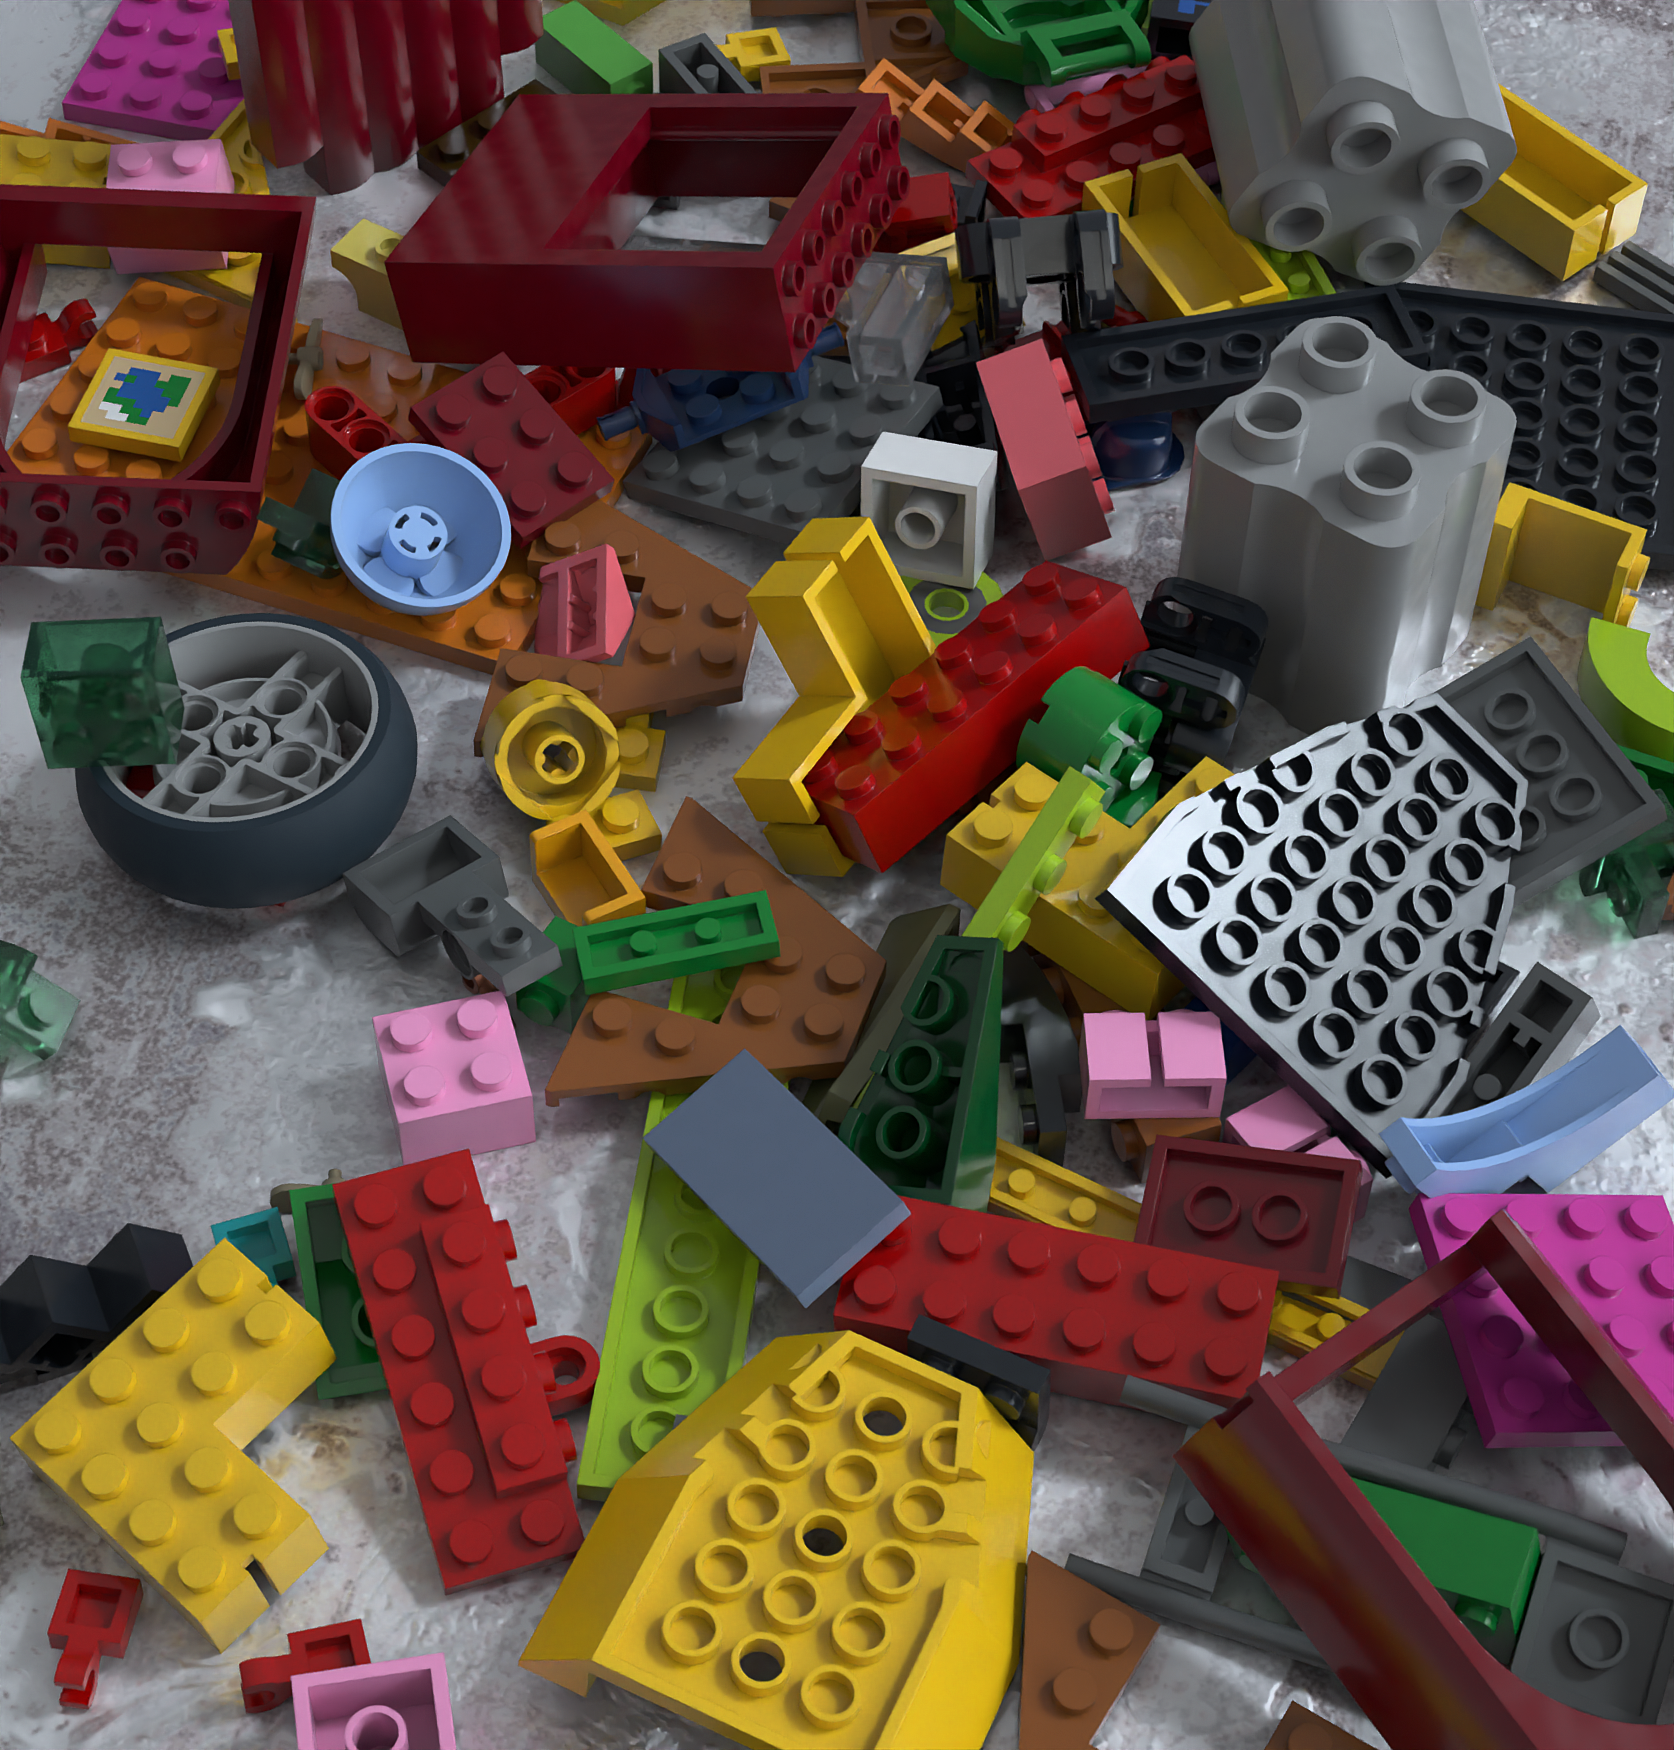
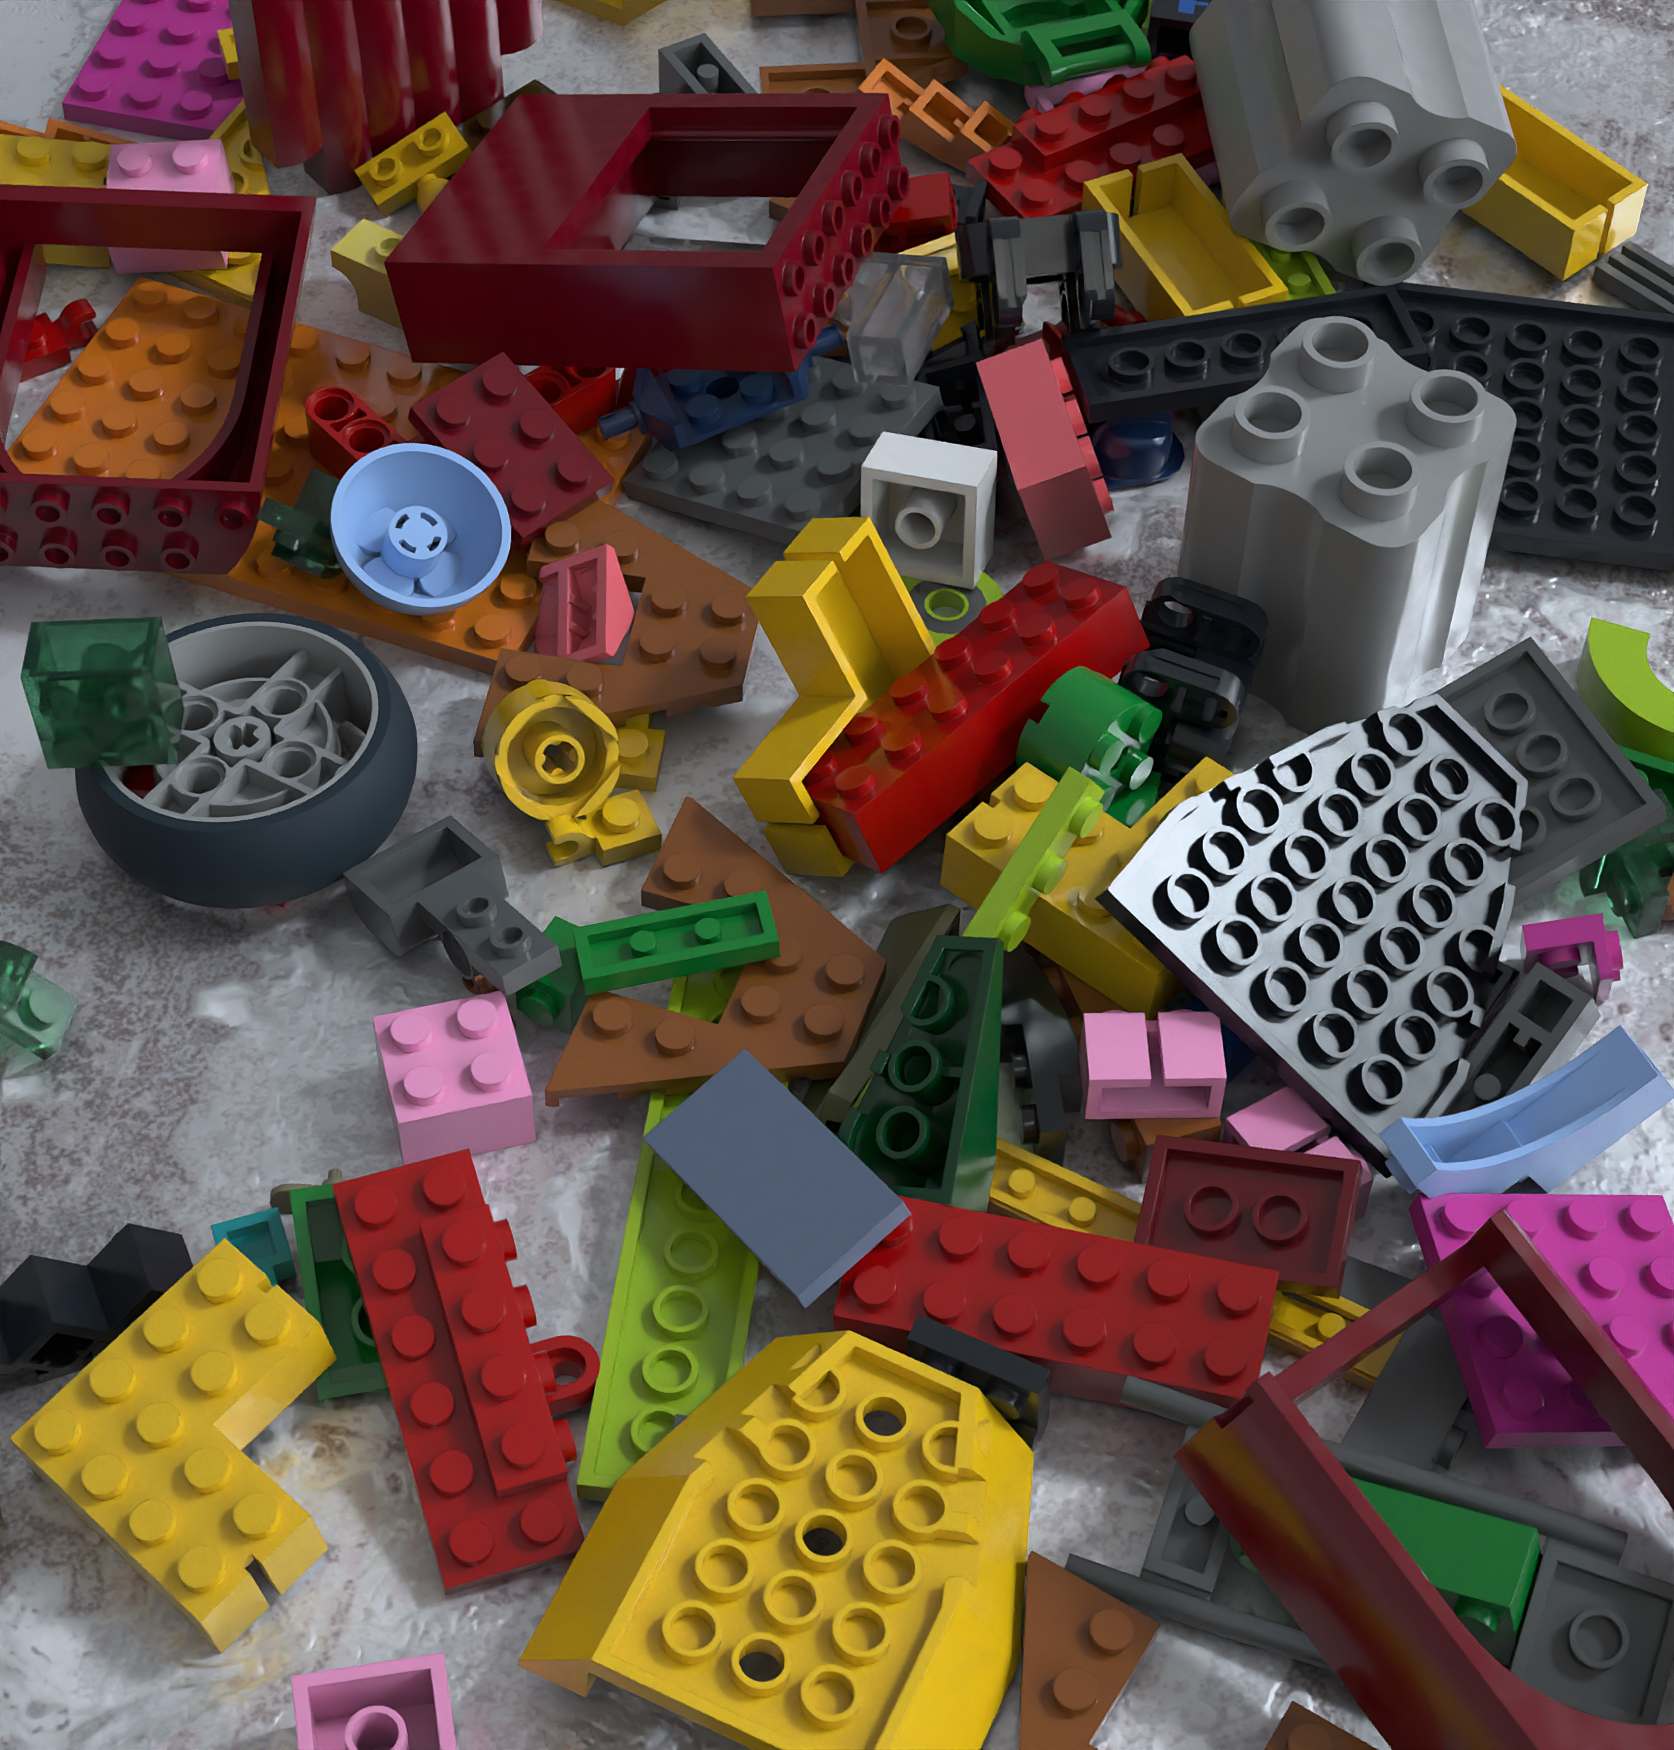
(90, 1622): red plate -> none
(144, 404): tile -> none
(308, 360): dark tan piece -> none
(334, 1646): red plate -> none
(415, 166): none -> yellow plate
(582, 873): light orange panel -> none
(590, 55): bright green brick -> none
(754, 49): yellow plate -> none
(1564, 554): yellow panel -> none
(1574, 943): none -> dark pink bracket

